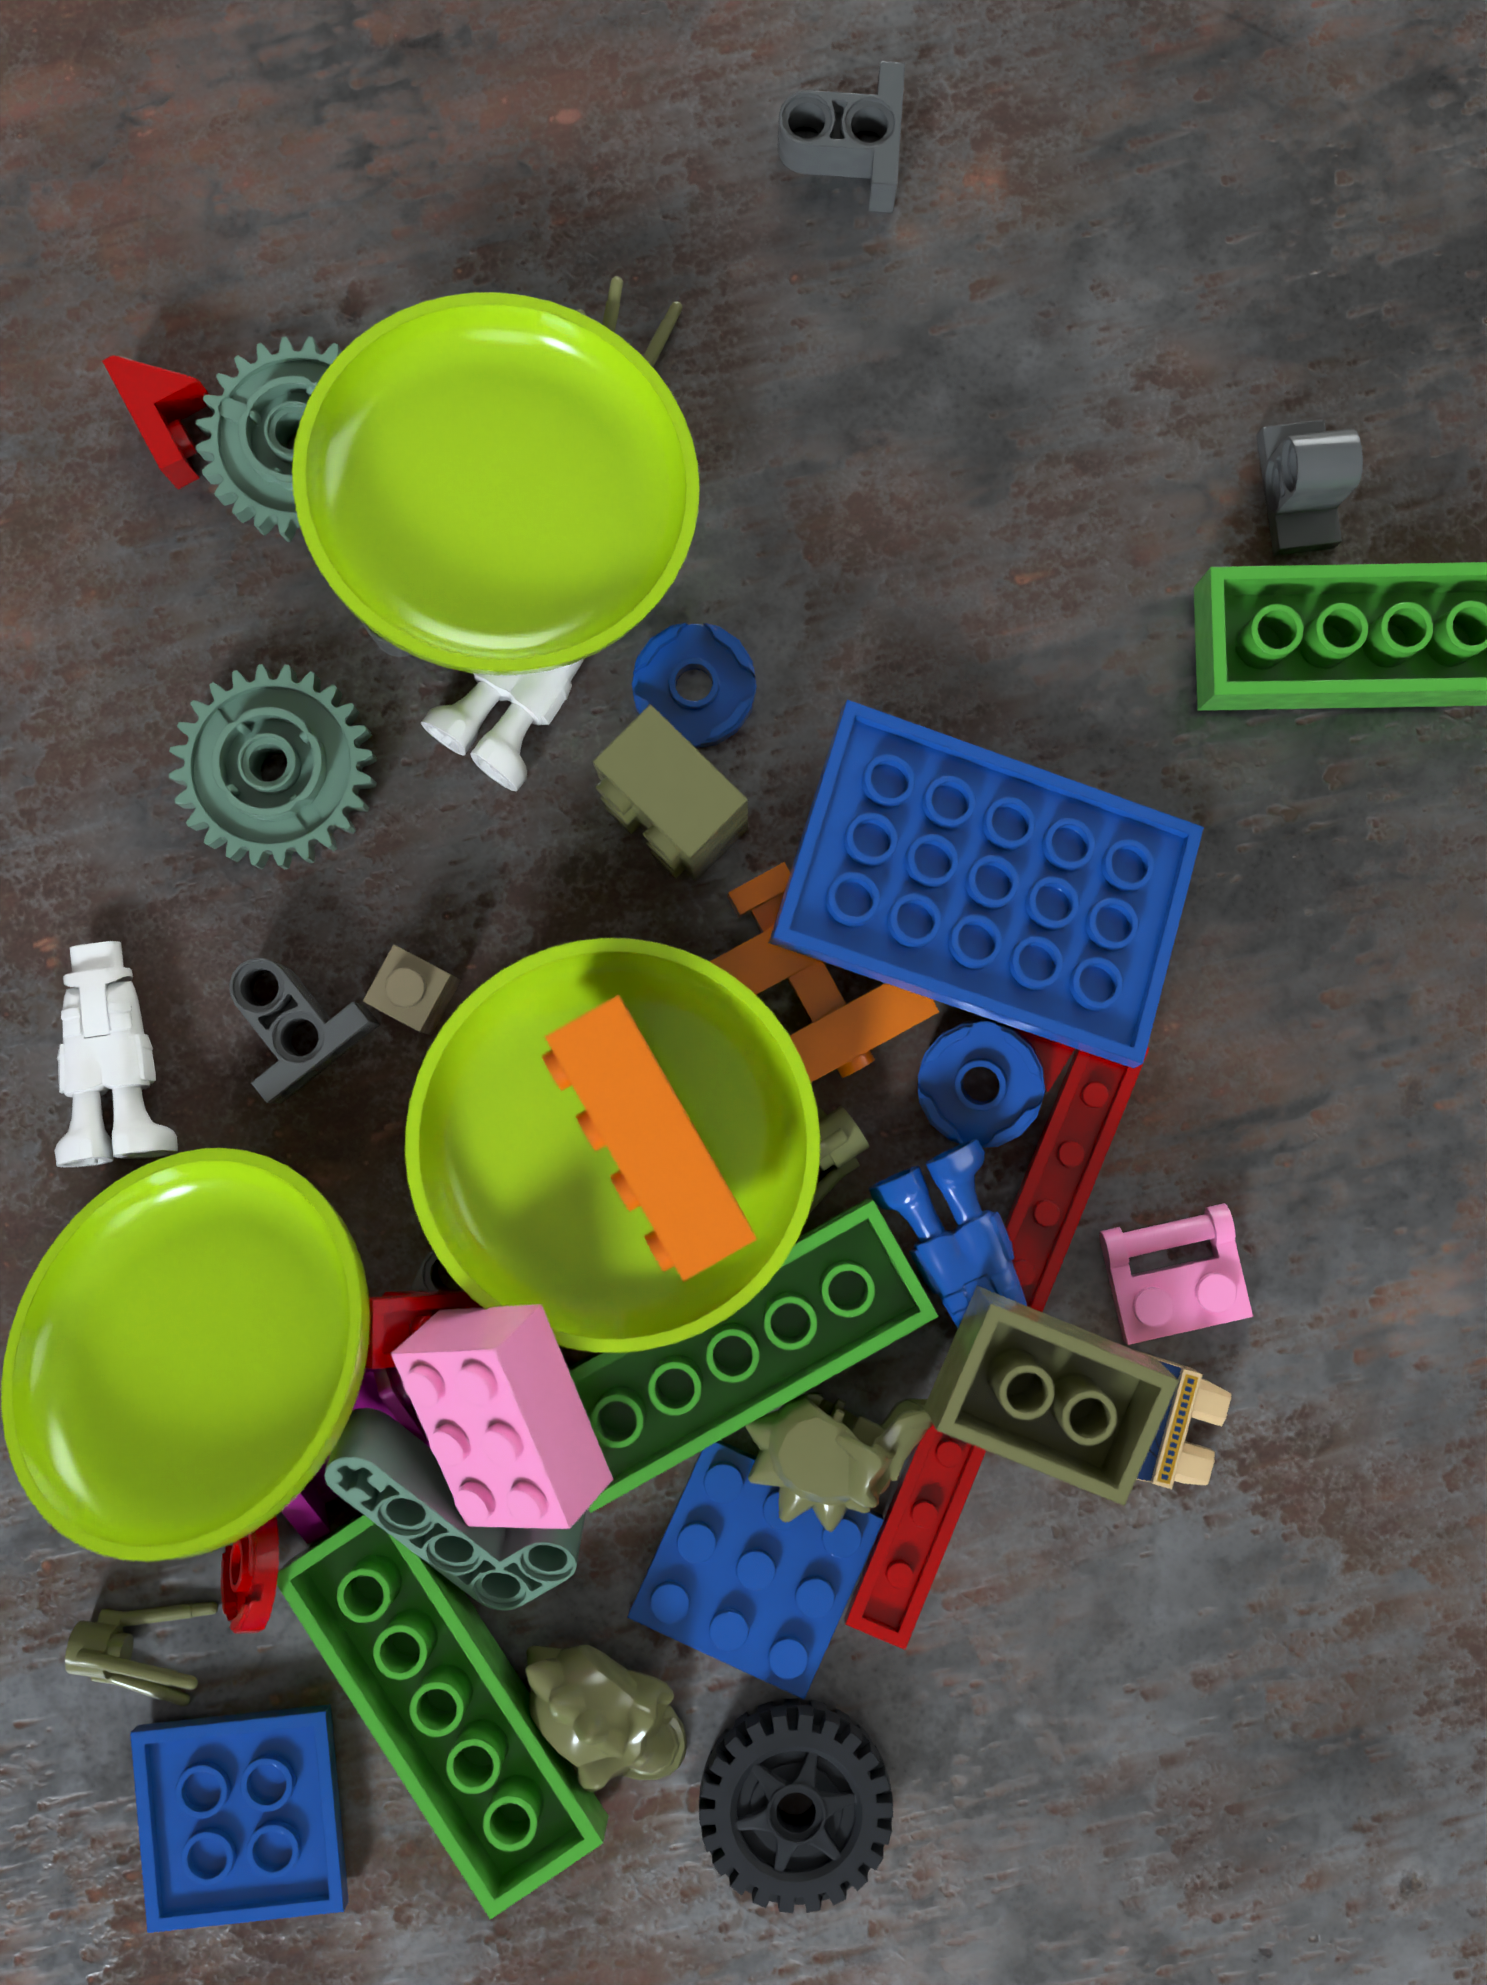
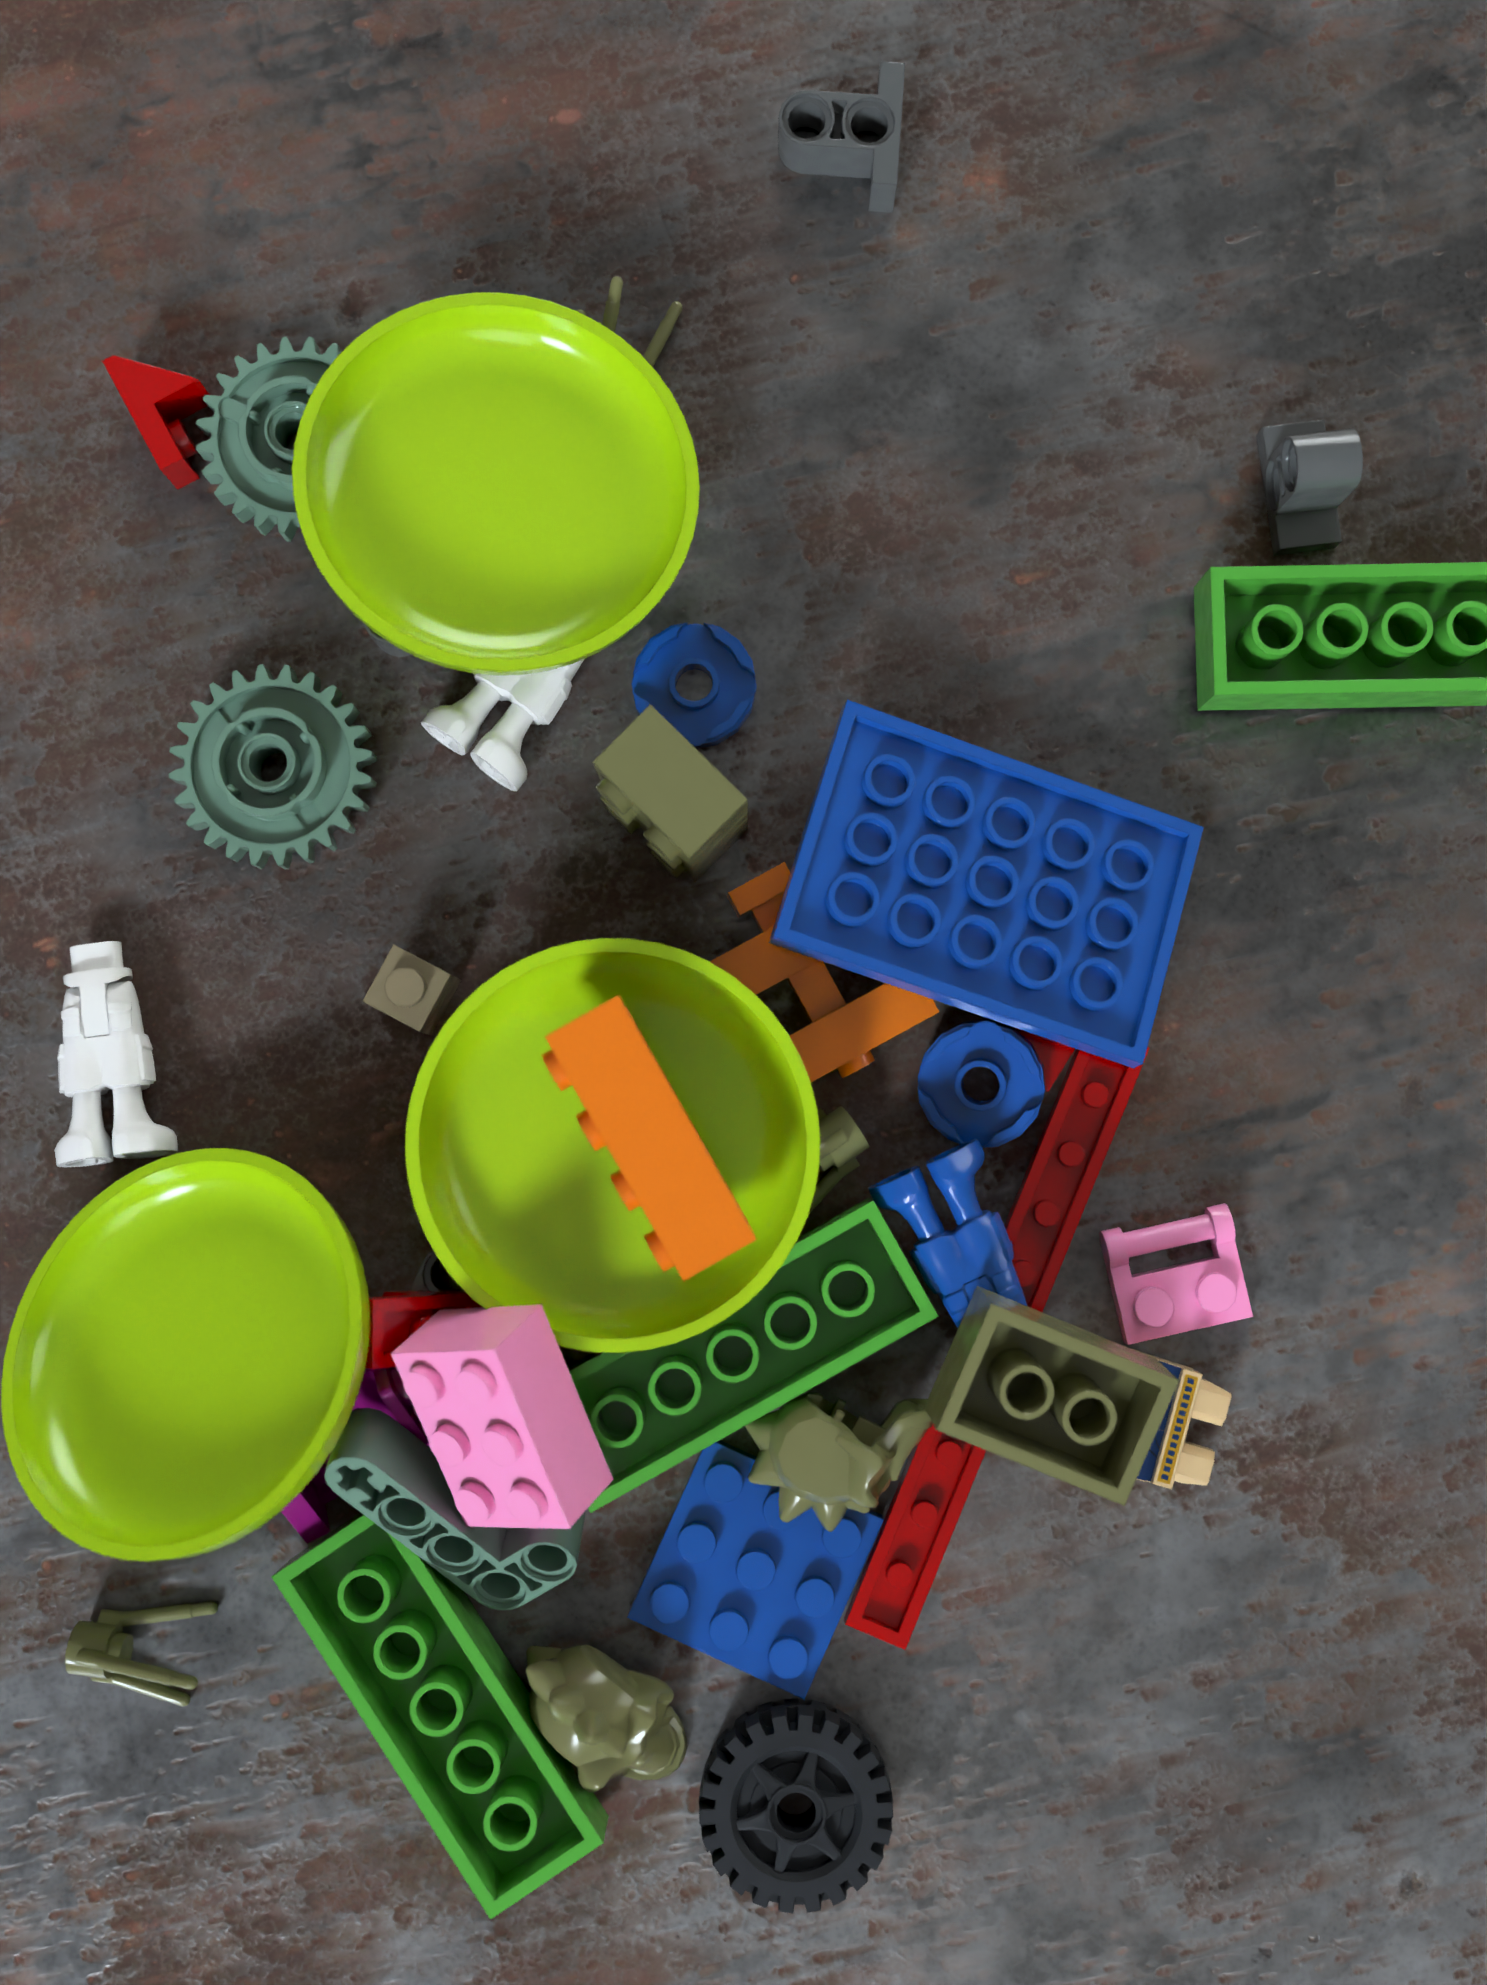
(239, 1818): blue plate -> none
(250, 1578): red tile -> none
(281, 1017): dark grey tile -> none

